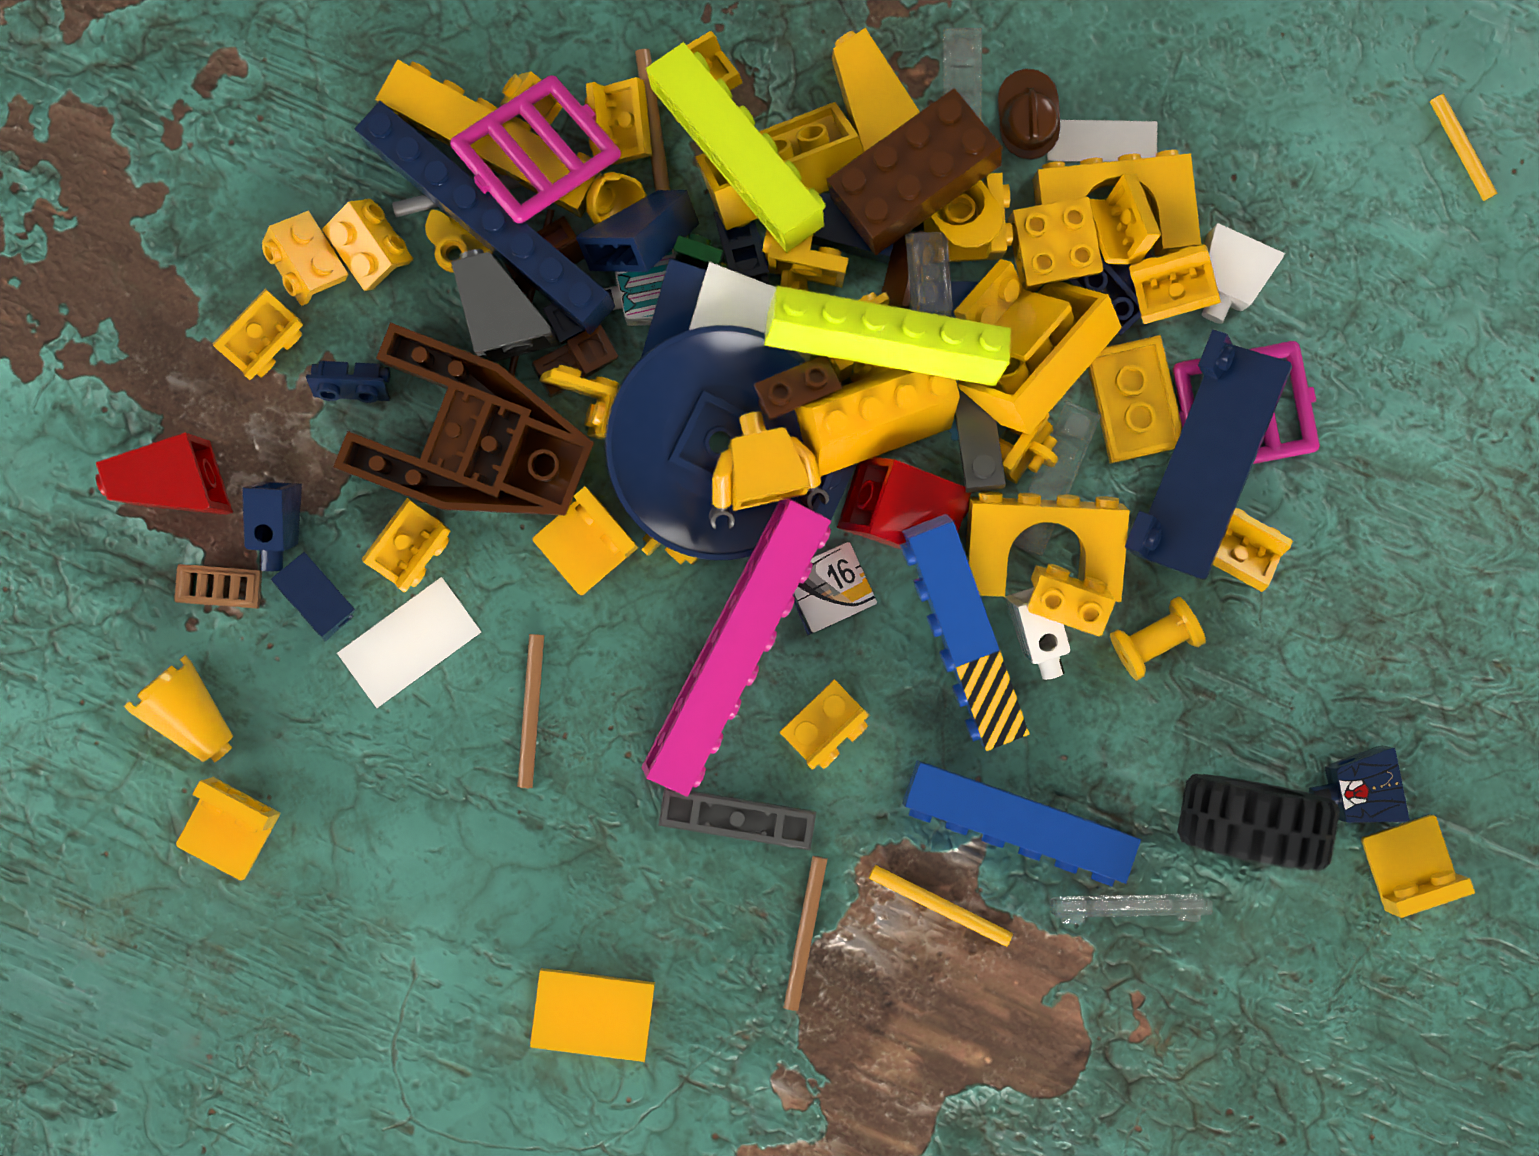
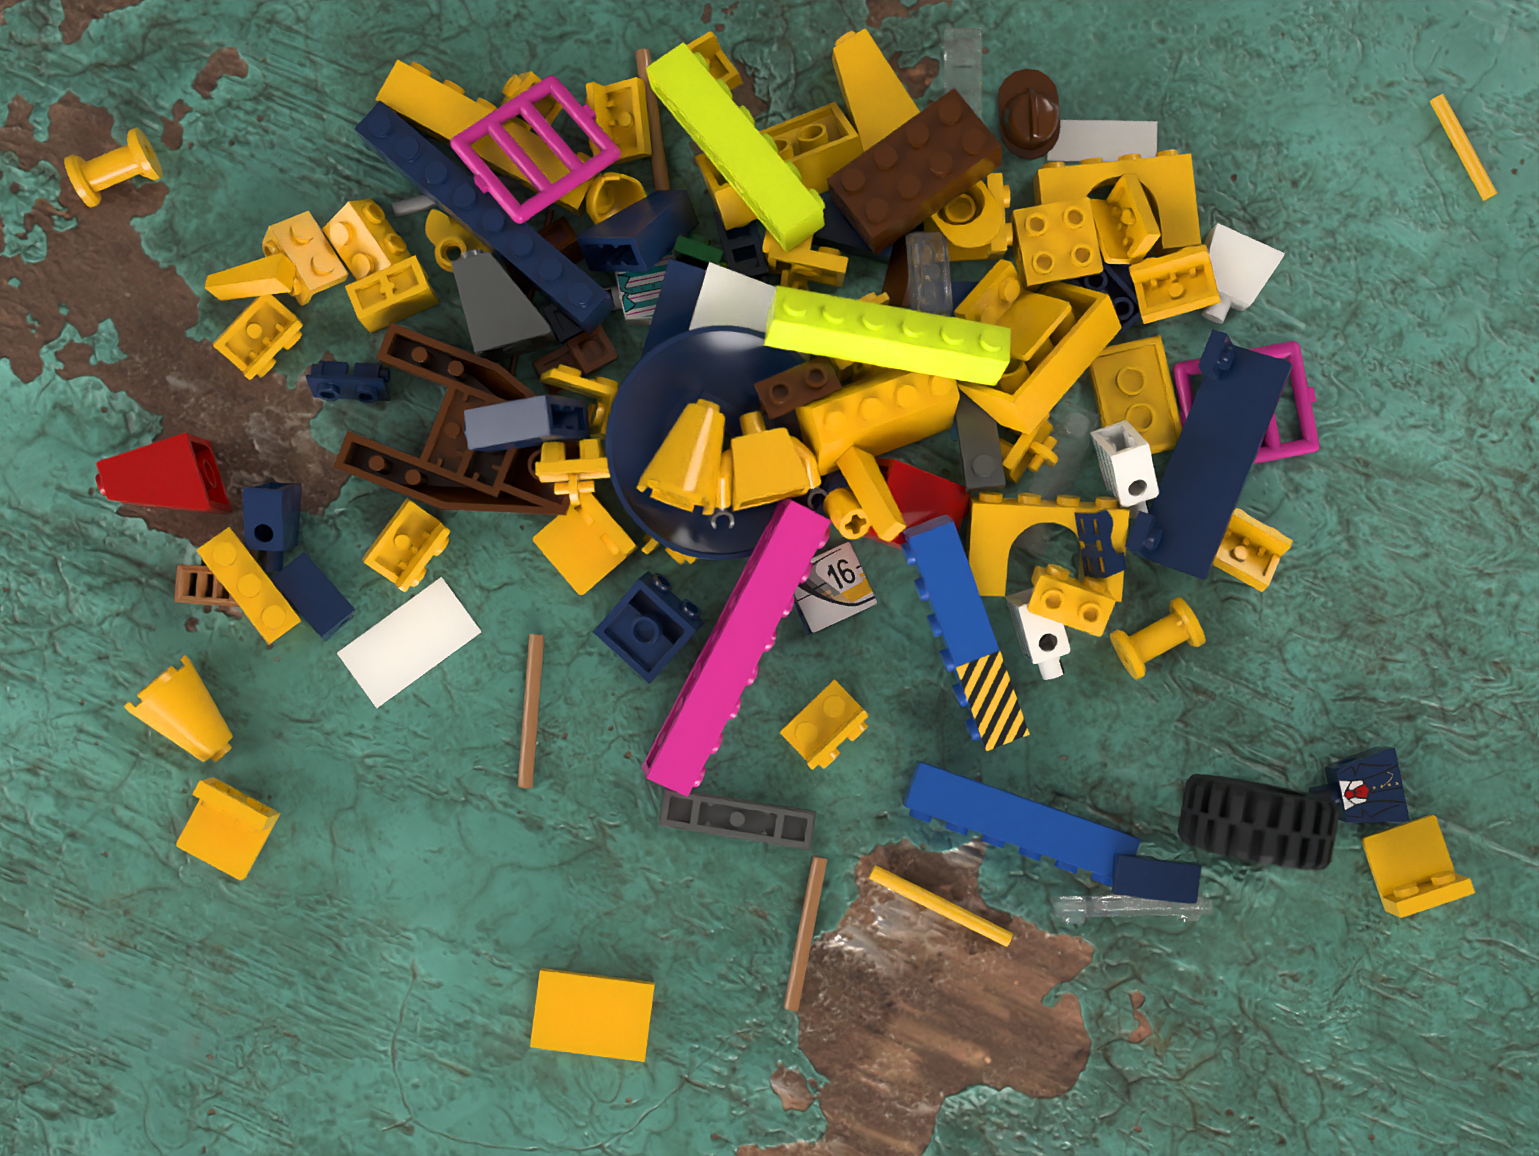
(113, 167): none -> yellow piece
(248, 585): none -> yellow arch
(257, 278): none -> yellow piece
(392, 294): none -> yellow hinge
(526, 423): none -> slope
(556, 468): none -> yellow hips
(649, 625): none -> dark blue plate
(689, 460): none -> yellow cone
(846, 513): none -> yellow piece
(871, 492): none -> yellow piece
(1112, 562): none -> dark blue piece
(1126, 466): none -> white torso
(1156, 878): none -> dark blue slope

